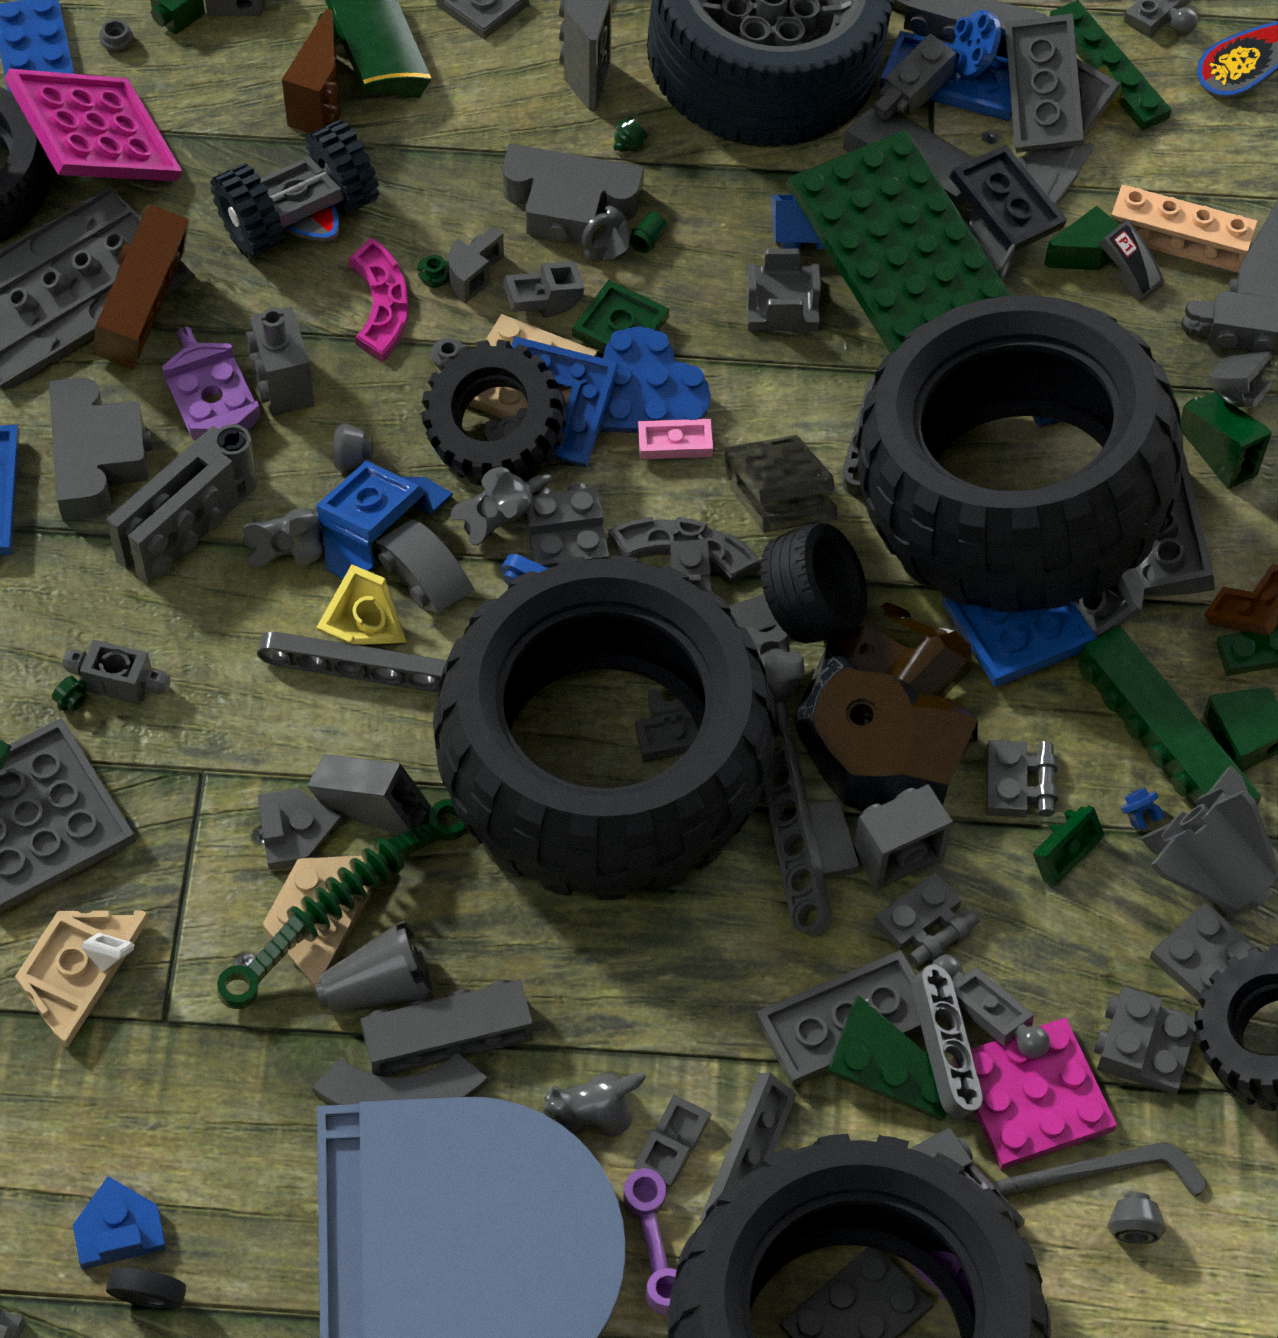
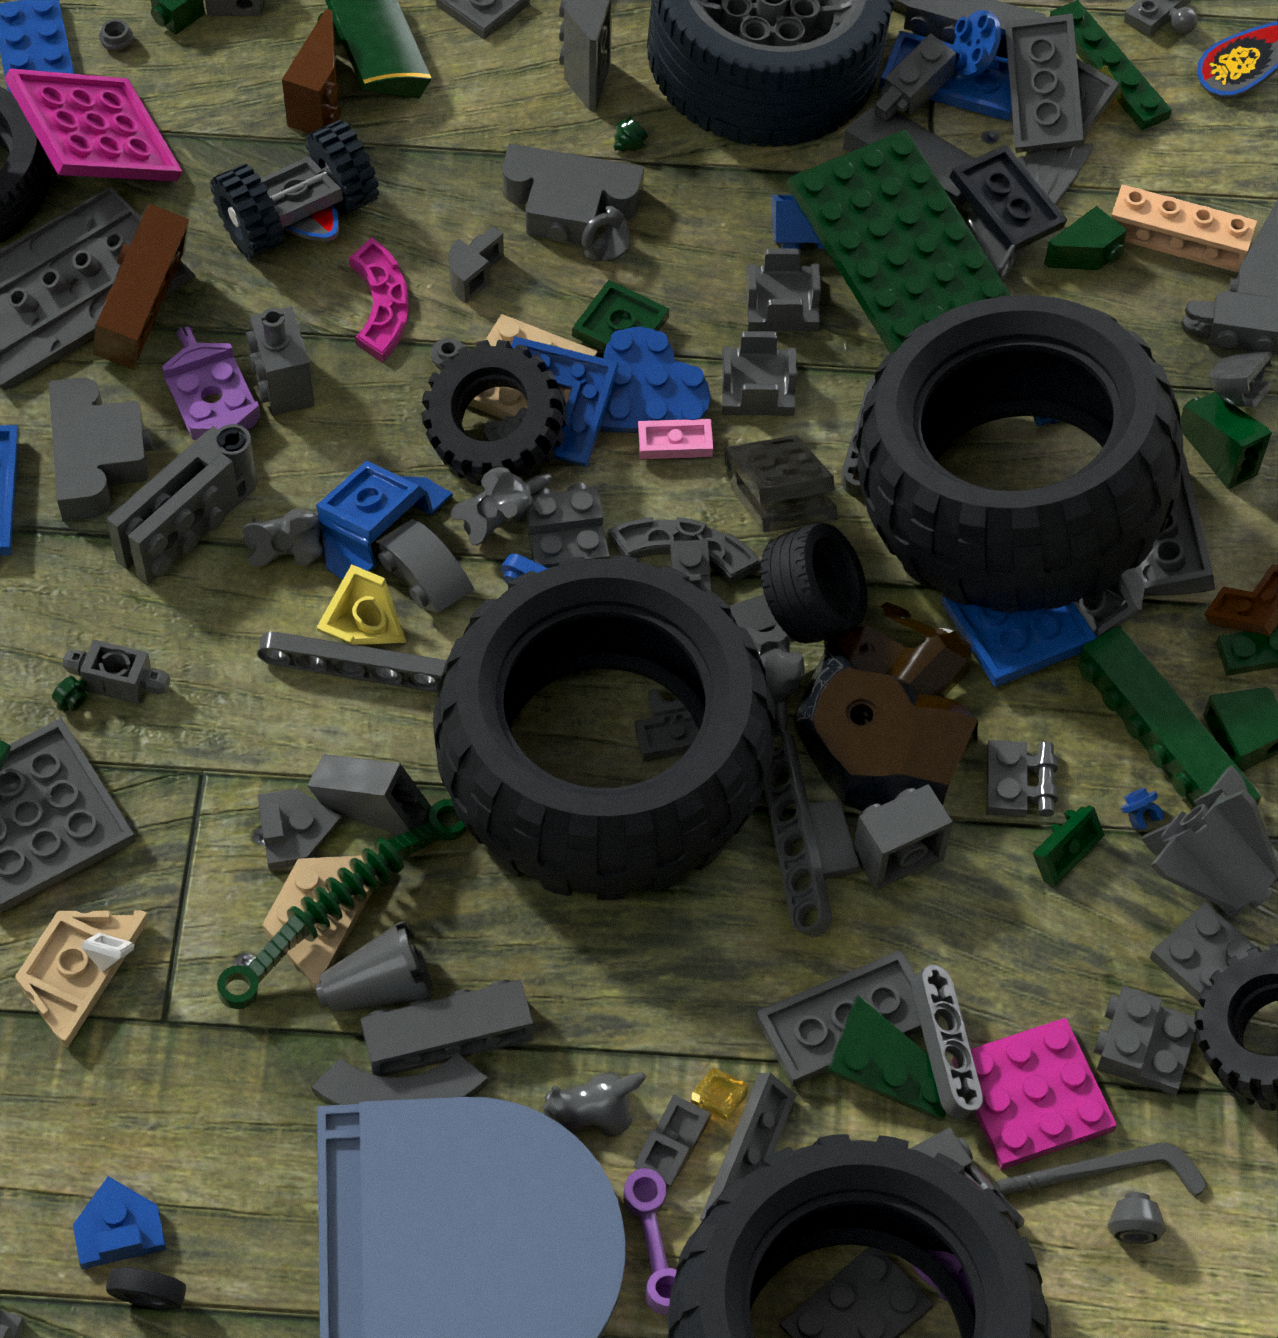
(351, 447): dark grey cone -> none
(433, 271): dark green plate -> none
(551, 290): dark grey brick -> none
(648, 232): dark green piece -> none
(719, 1093): none -> clear yellow plate
(758, 377): none -> dark grey panel
(918, 912): dark grey plate -> none
(995, 1009): dark grey plate -> none
(1137, 265): slope -> none

